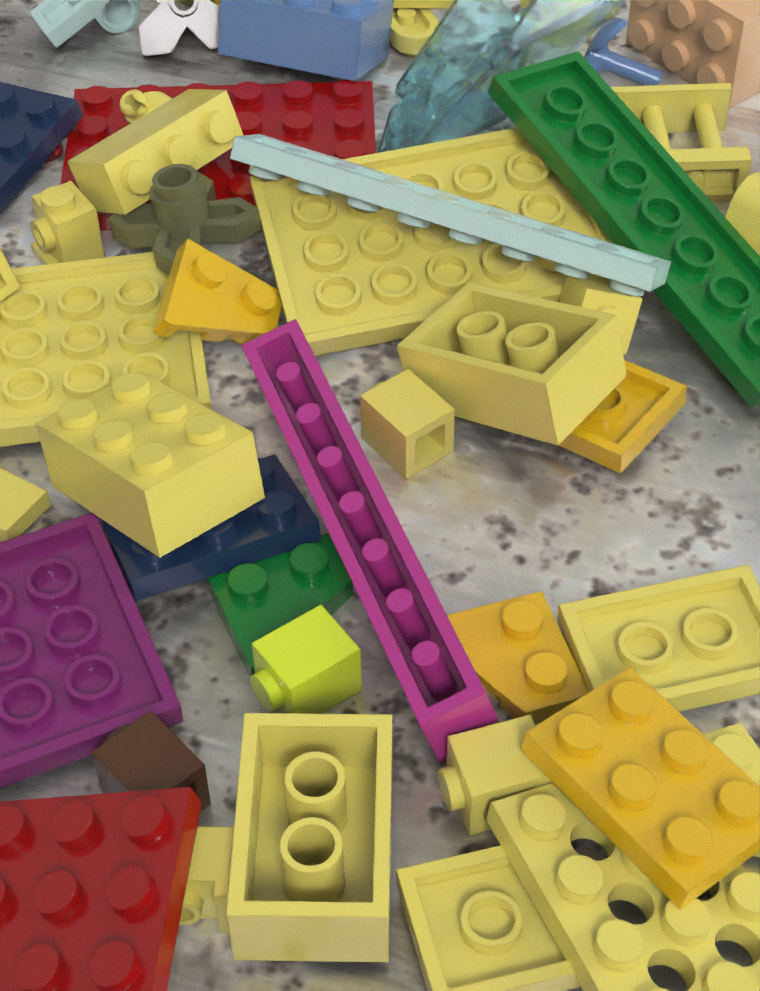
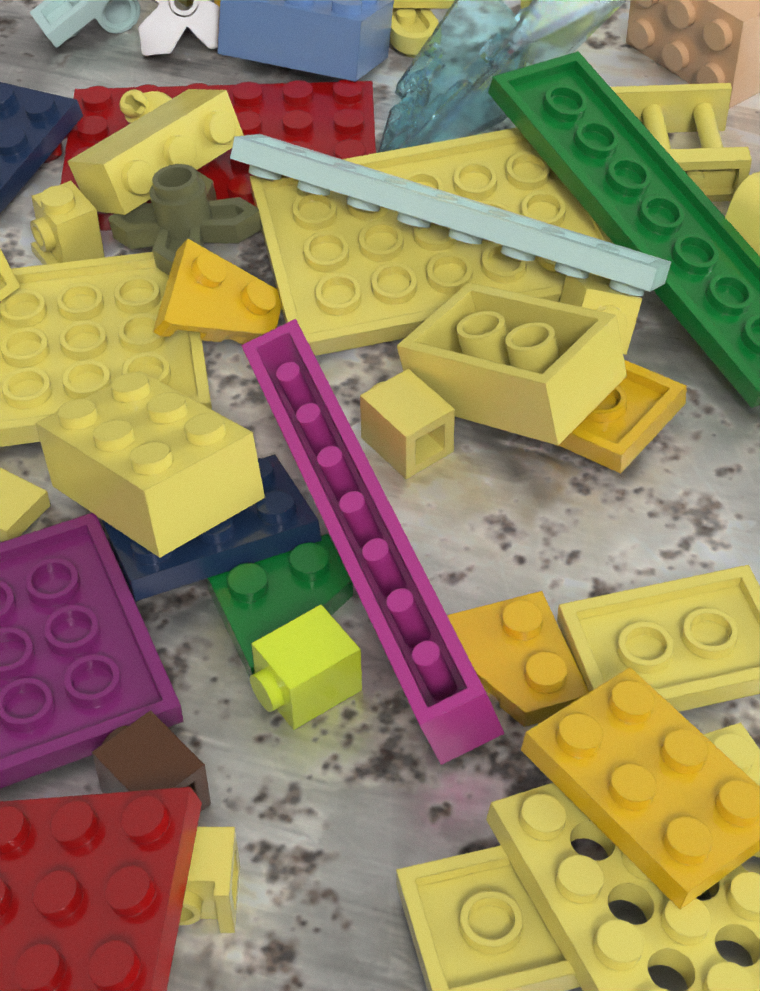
(312, 839): light yellow brick -> none
(486, 768): light yellow brick -> none
(602, 58): medium blue plant -> none

